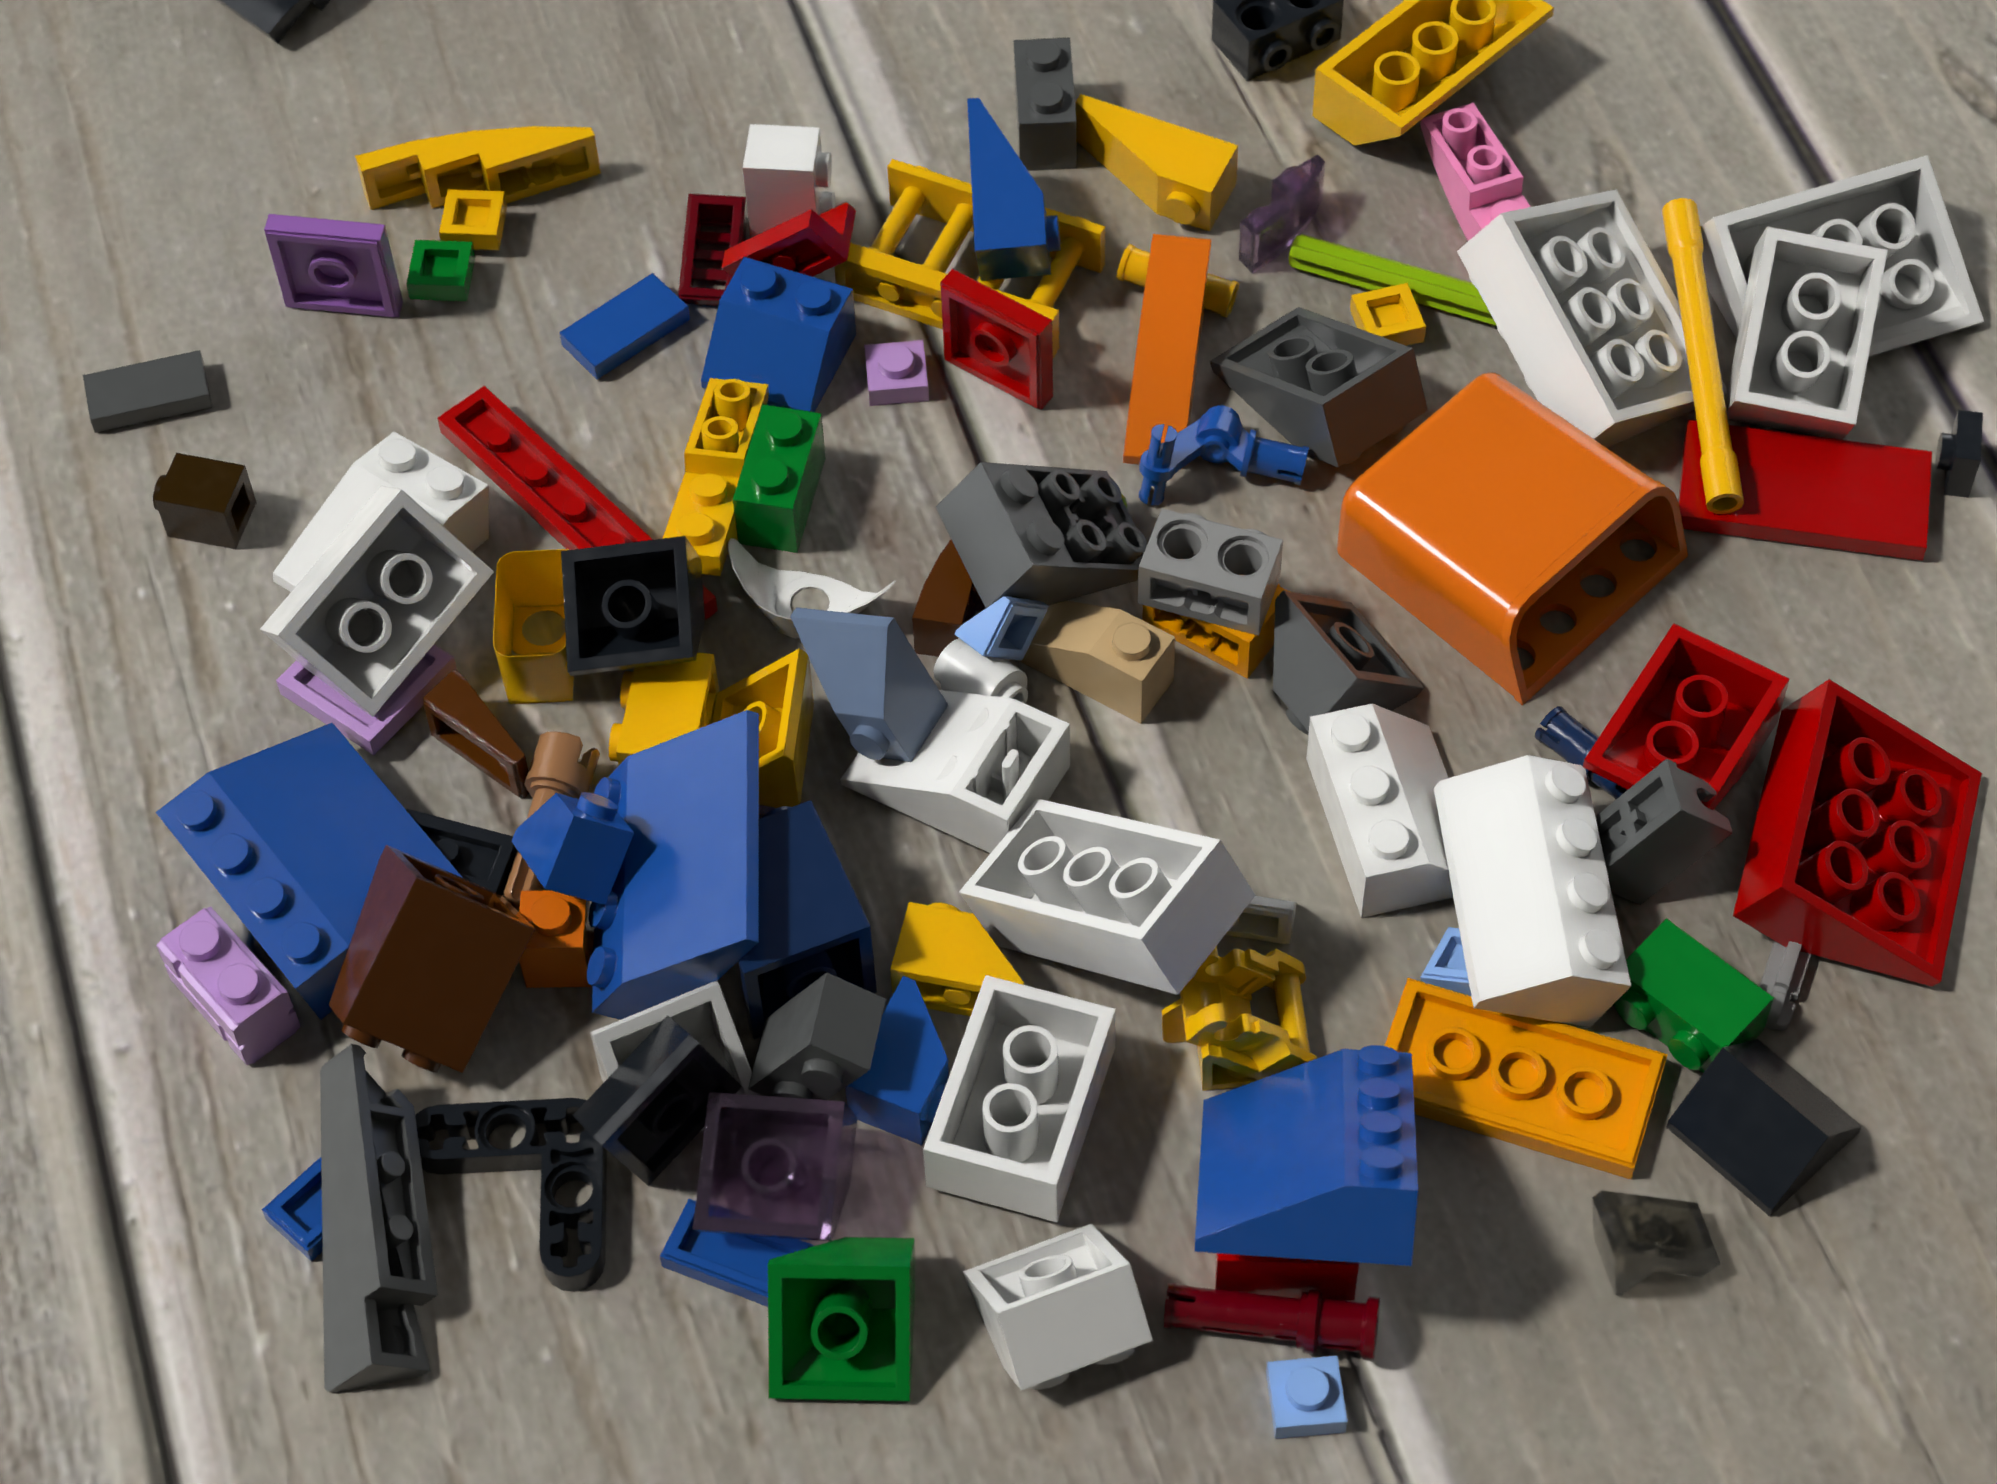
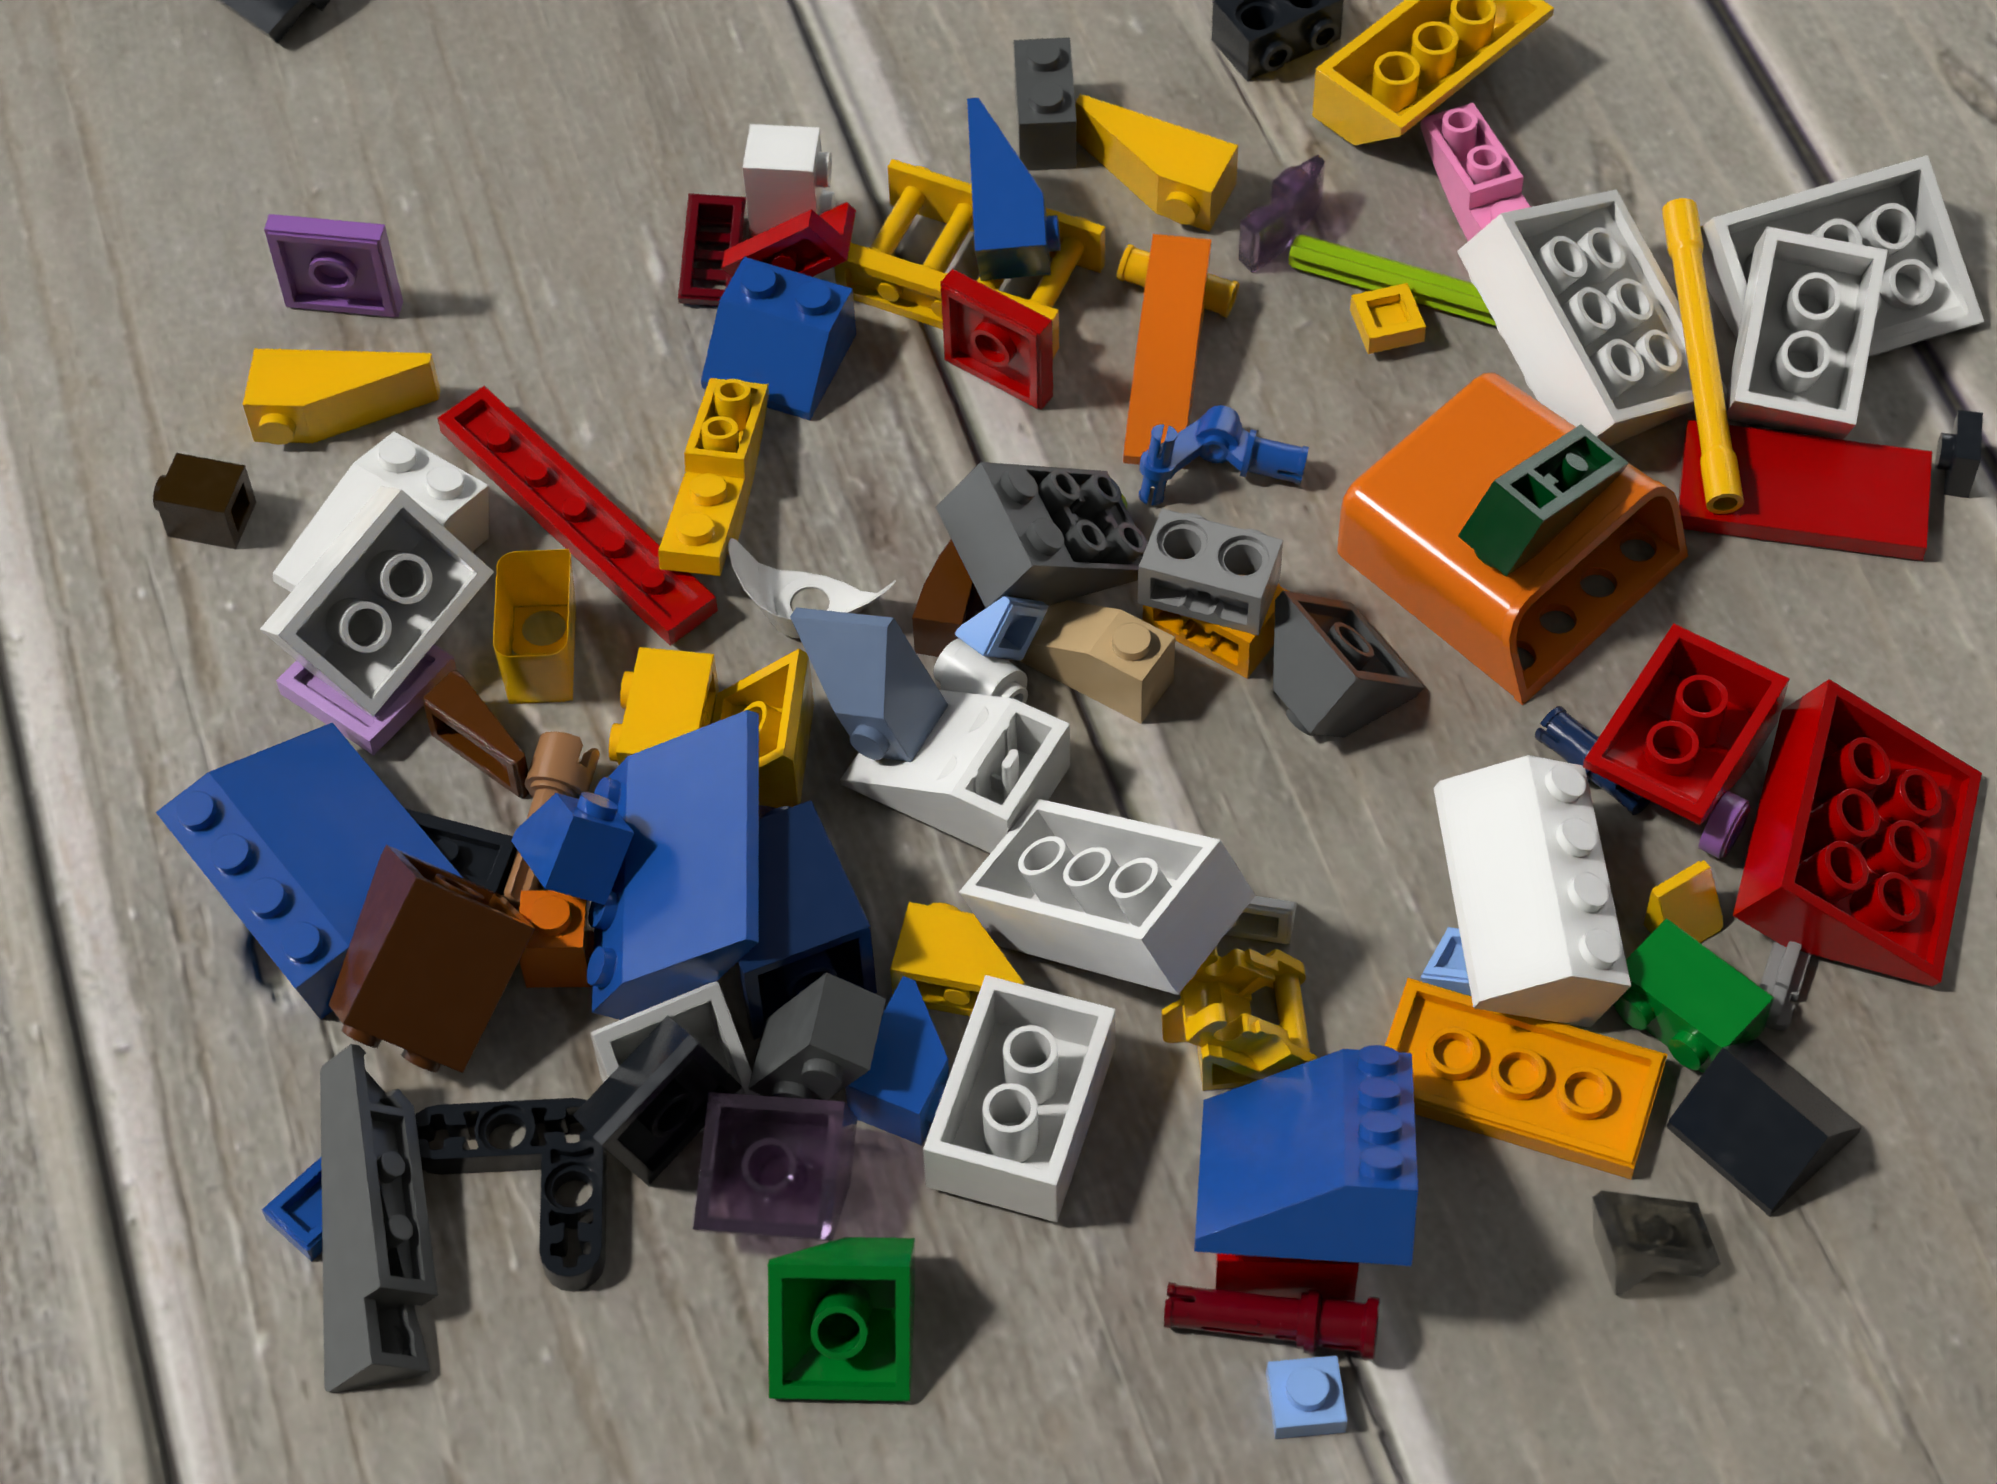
(147, 391): dark grey tile -> none
(228, 985): lavender brick -> none
(330, 392): none -> yellow slope
(440, 270): green plate -> none
(474, 218): yellow plate -> none
(503, 159): yellow slope -> none
(624, 326): blue tile -> none
(632, 605): black slope -> none
(724, 1260): blue tile -> none
(779, 478): green brick -> none
(896, 372): lavender plate -> none
(1059, 1307): white slope -> none
(1325, 383): dark grey slope -> none
(1381, 805): white slope -> none
(1540, 499): none -> dark green slope
(1658, 831): dark grey hinge -> none
(1688, 902): none -> yellow slope
(1724, 825): none -> medium lavender tile

